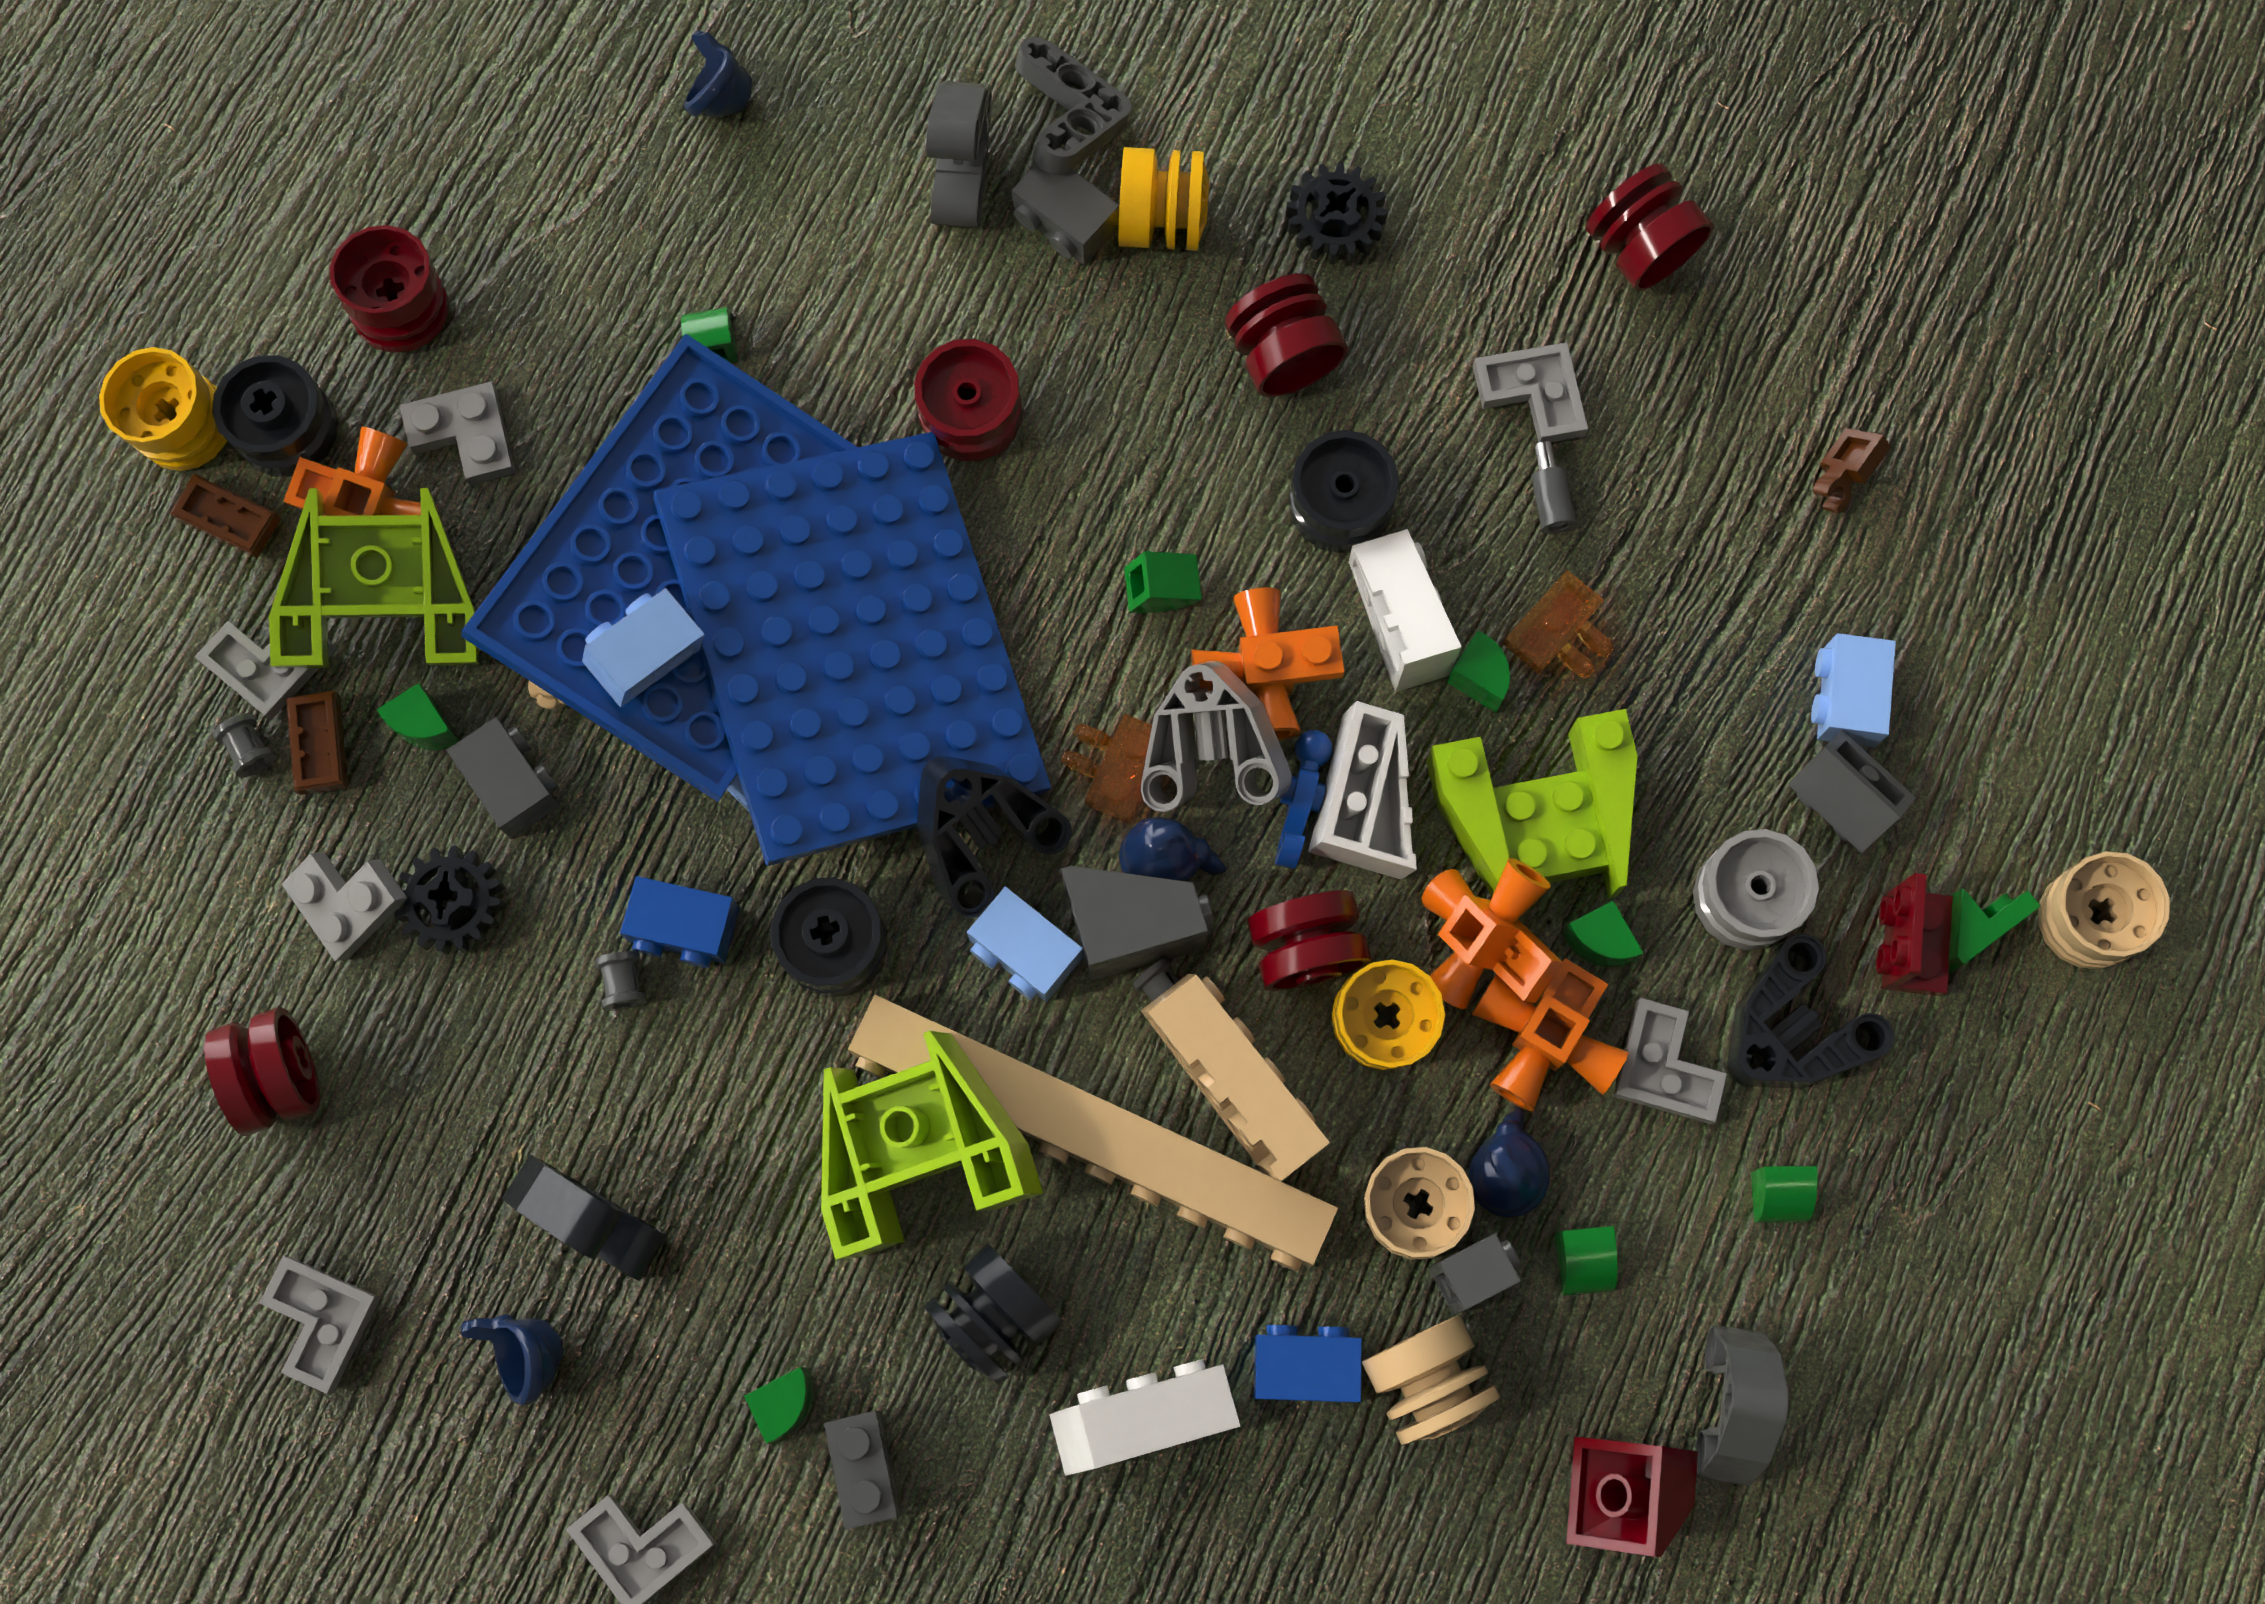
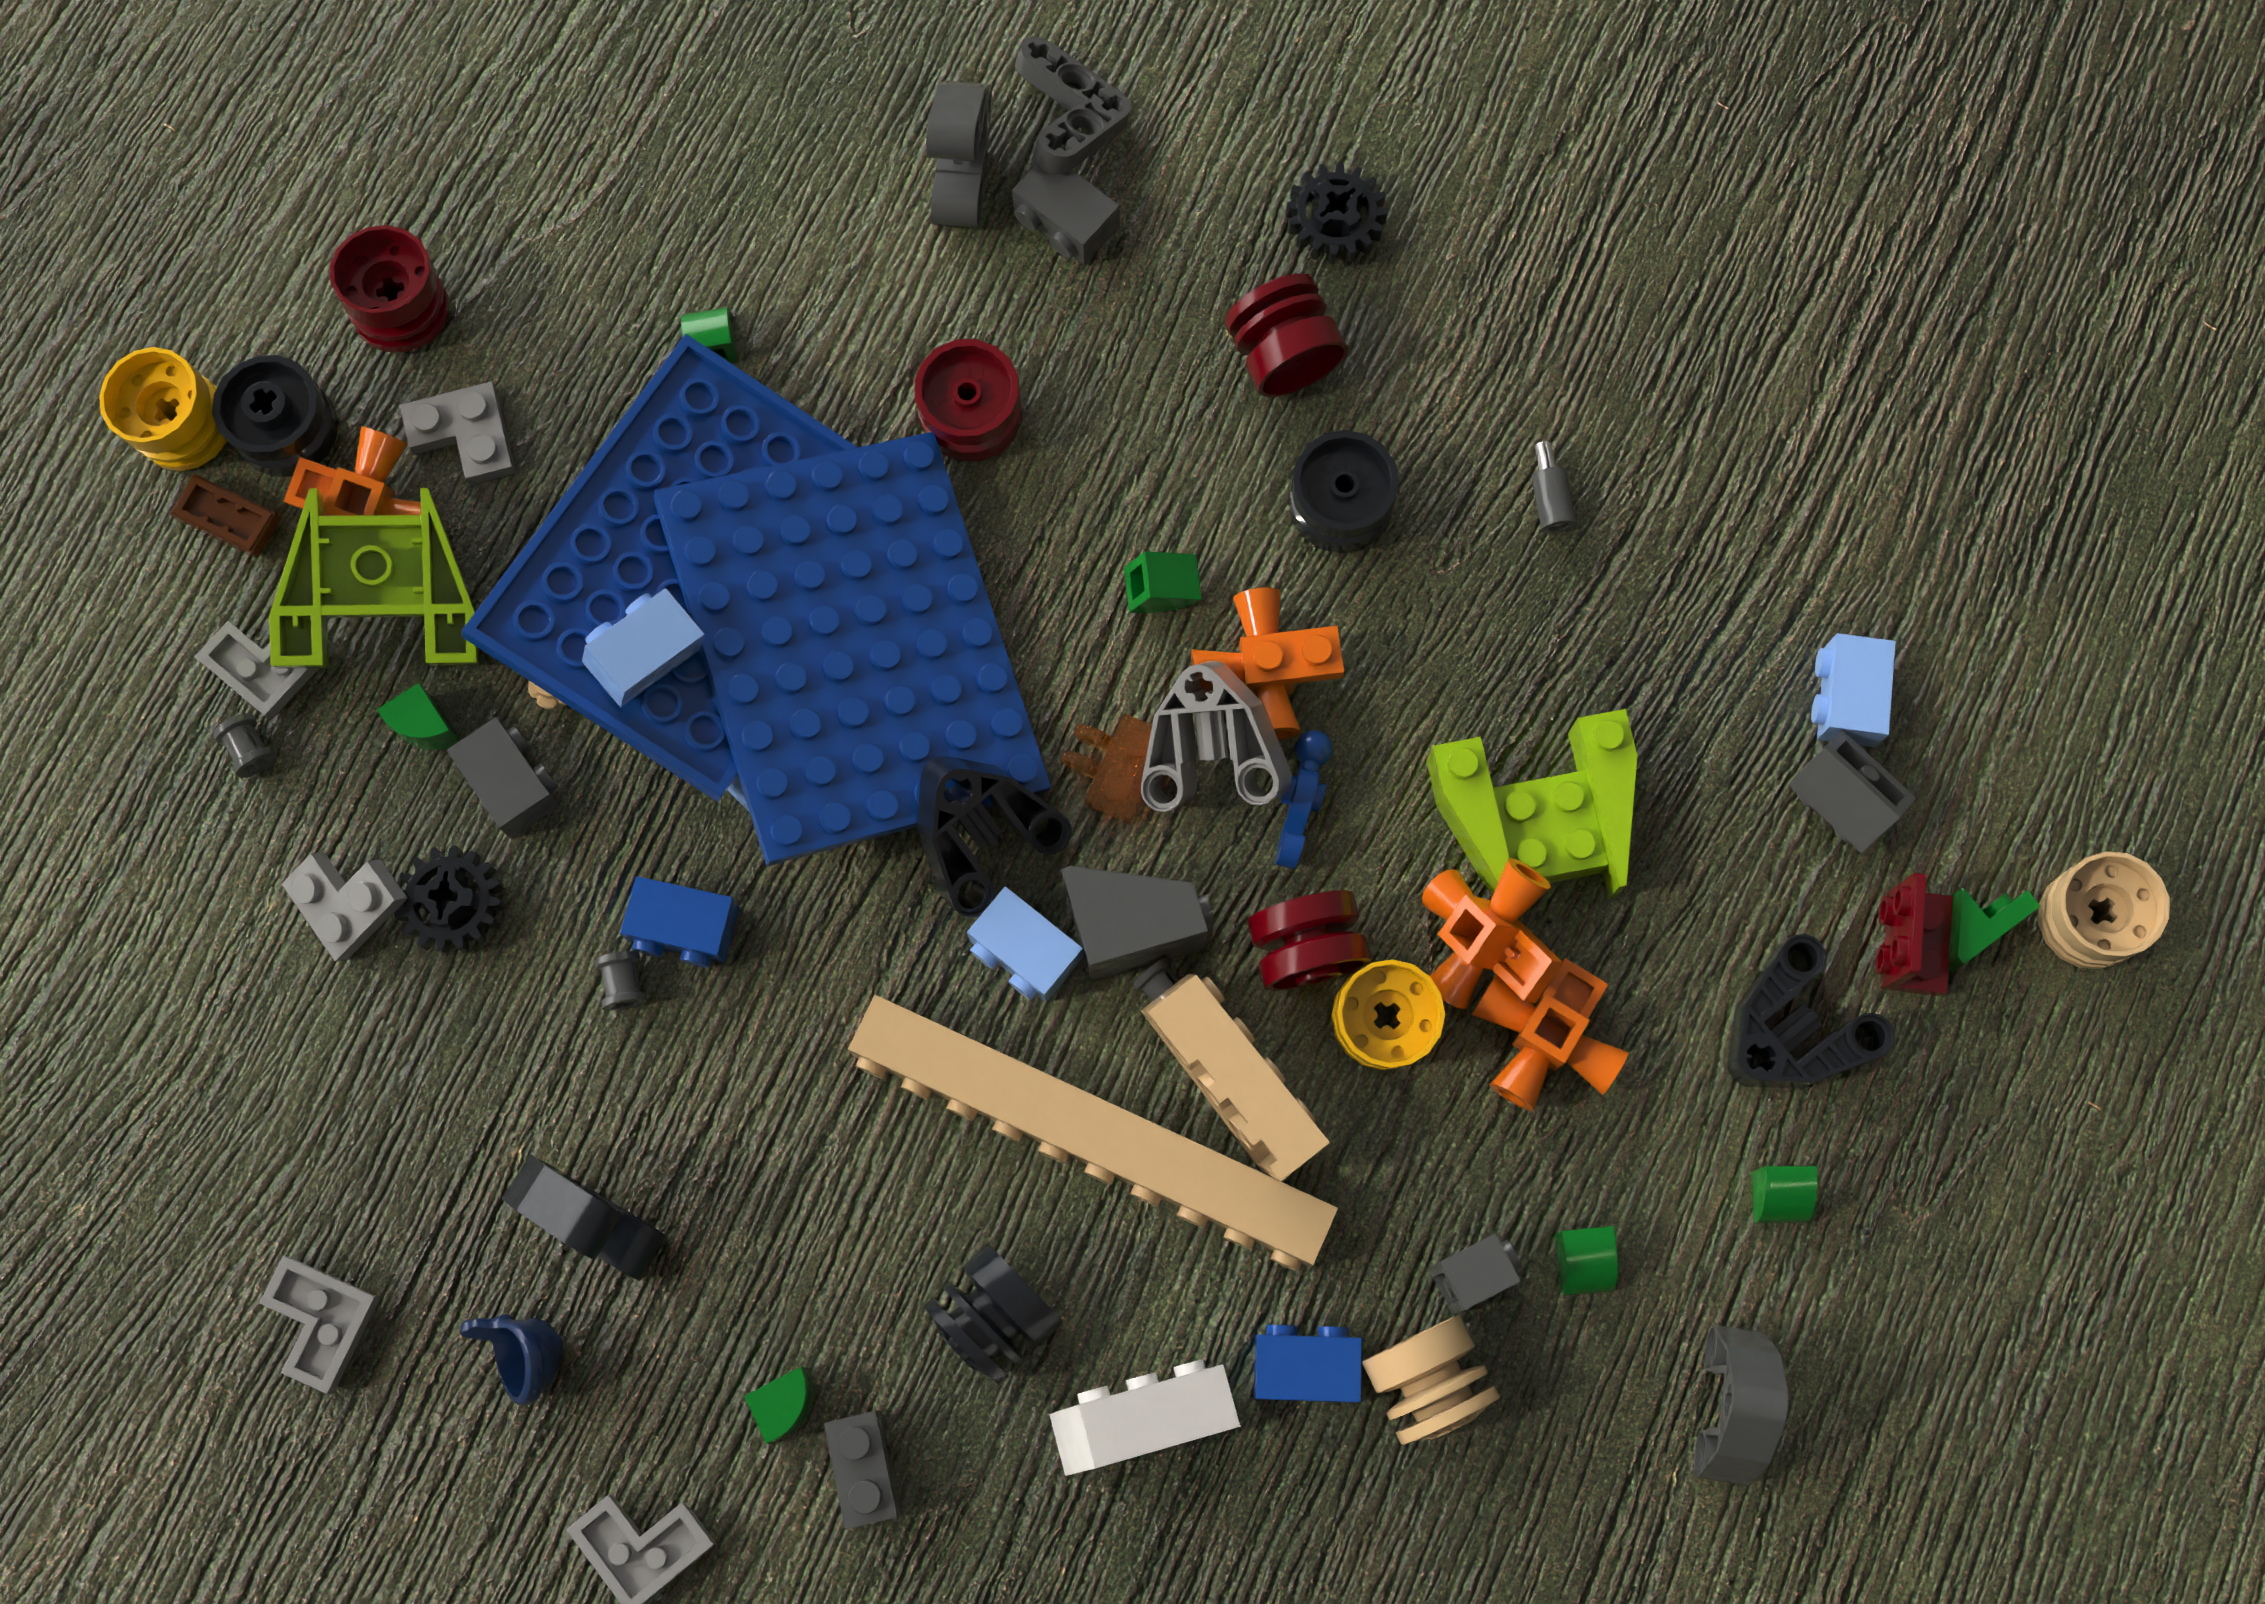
(261, 1071): dark red wheel -> none
(317, 743): reddish brown plate -> none
(722, 84): dark blue hat -> none
(811, 914): black wheel -> none
(909, 1131): lime wedge -> none
(1161, 198): yellow wheel -> none
(1167, 851): dark blue hat -> none
(1366, 795): white wedge -> none
(1404, 610): white wedge -> none
(1448, 1196): tan wheel -> none
(1482, 672): green brick -> none
(1510, 1170): dark blue hat -> none
(1542, 378): light grey plate -> none
(1555, 622): clear orange hinge -> none
(1603, 938): green brick -> none
(1629, 1495): dark red slope -> none
(1649, 226): dark red wheel -> none
(1655, 1074): light grey plate -> none
(1776, 869): light grey wheel -> none
(1849, 460): reddish brown plate -> none

